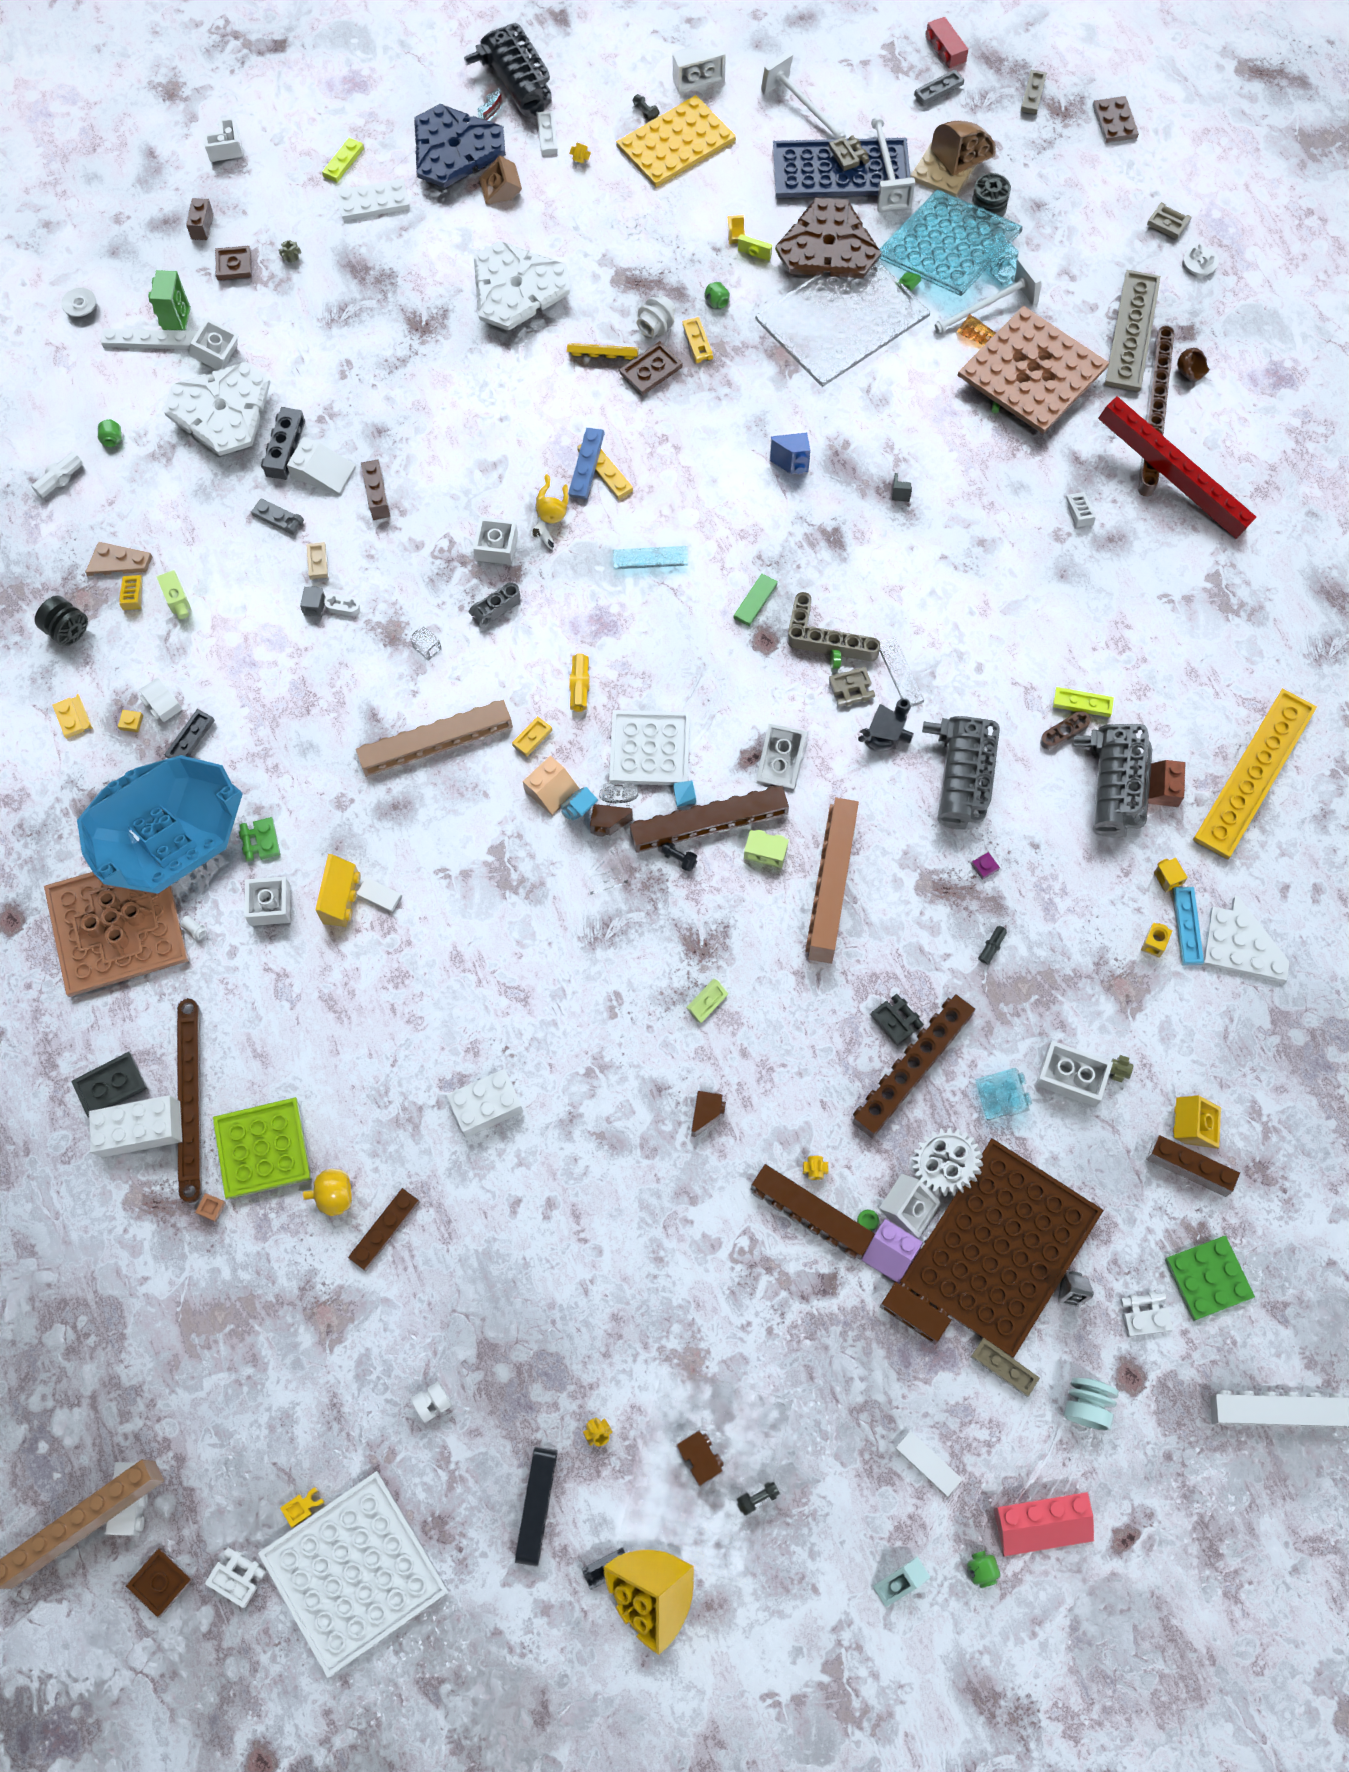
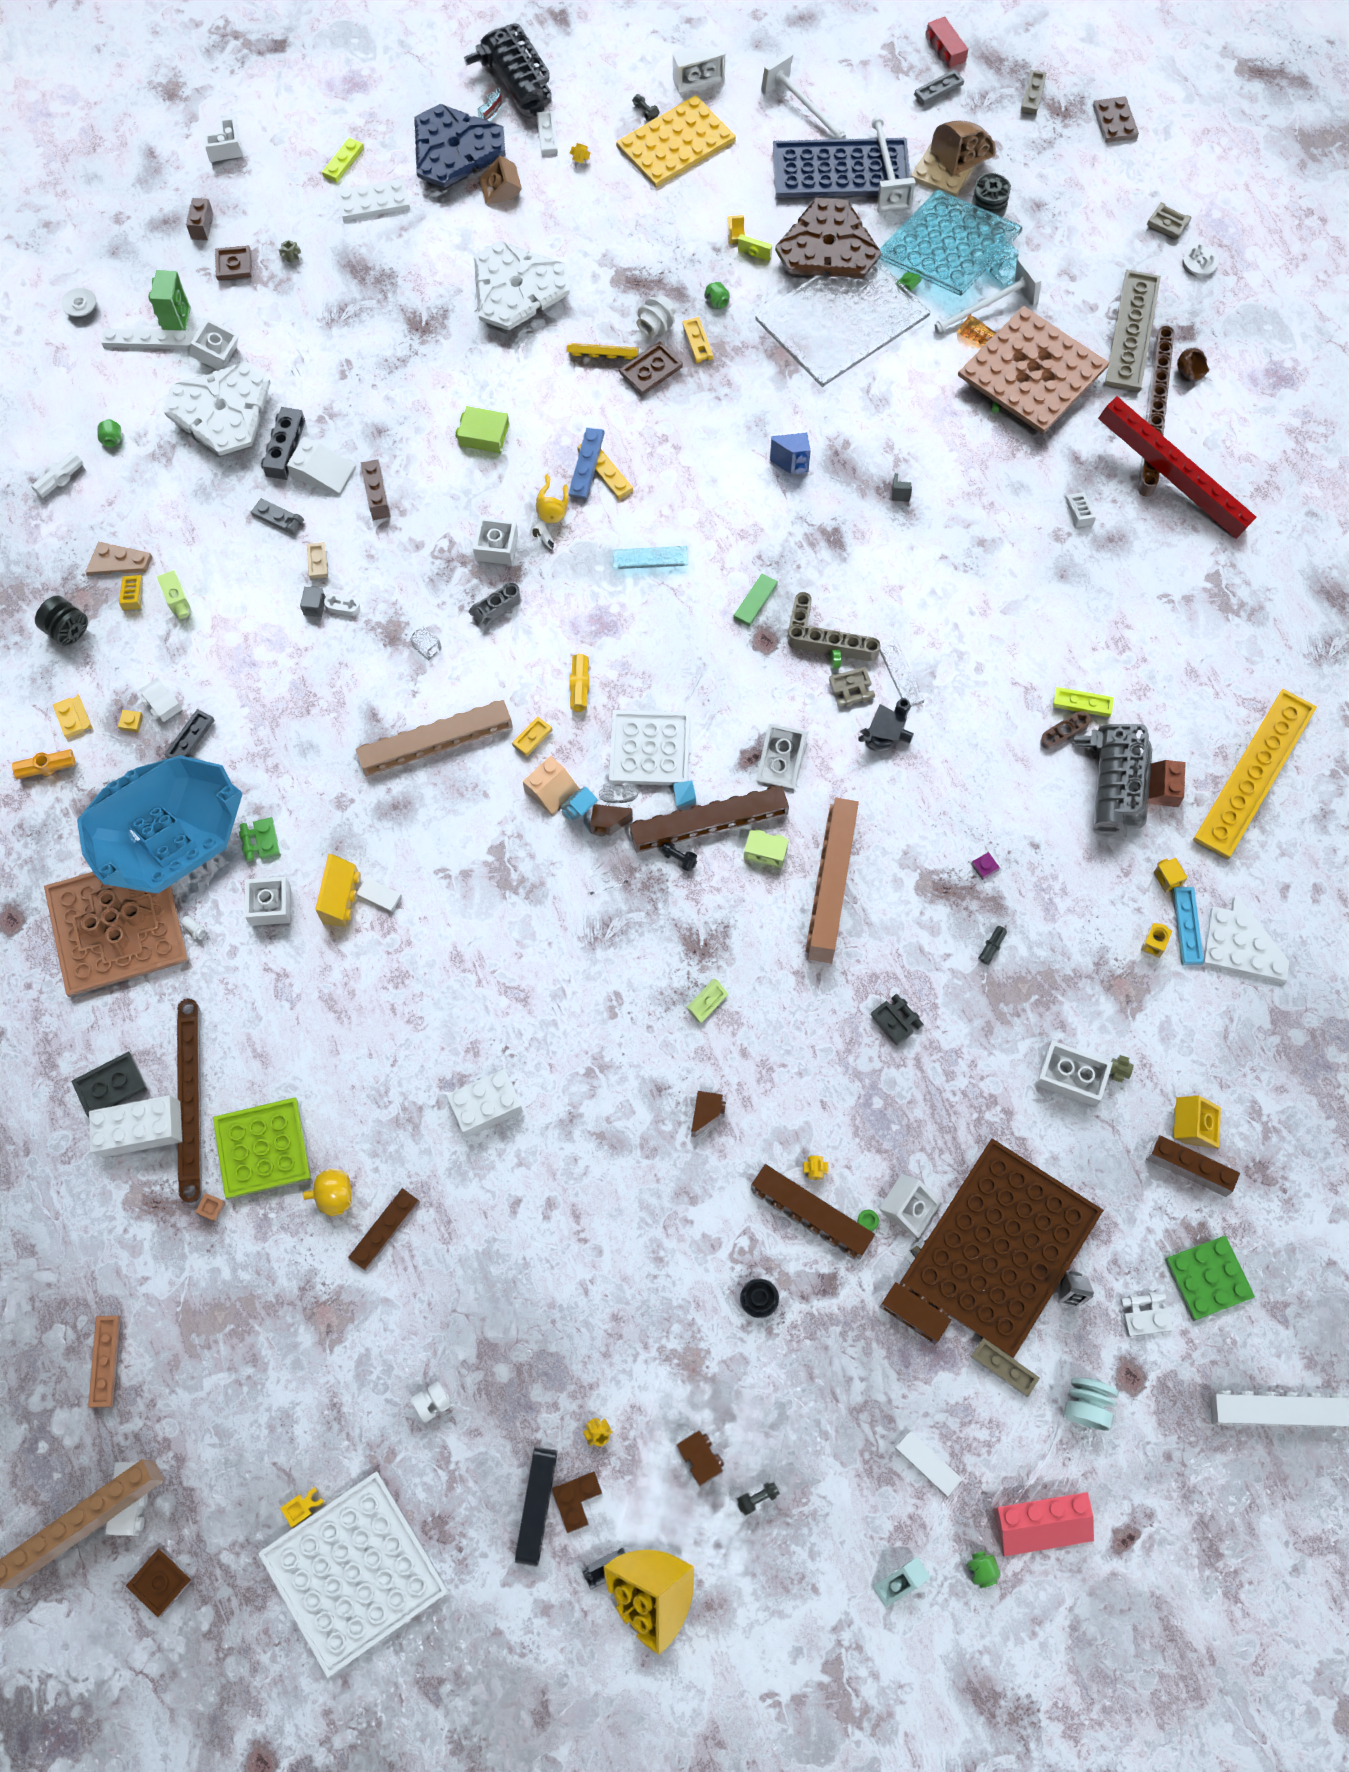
(53, 761): none -> light orange piece
(104, 1362): none -> nougat plate
(231, 1584): white plate -> none
(482, 429): none -> lime brick
(570, 1497): none -> reddish brown plate
(759, 1298): none -> black piece
(845, 155): dark tan plate -> none
(872, 1124): reddish brown brick -> none
(892, 1251): lavender slope -> none
(954, 1144): white gear -> none
(964, 768): dark grey piece -> none
(1003, 1094): clear light blue plate -> none

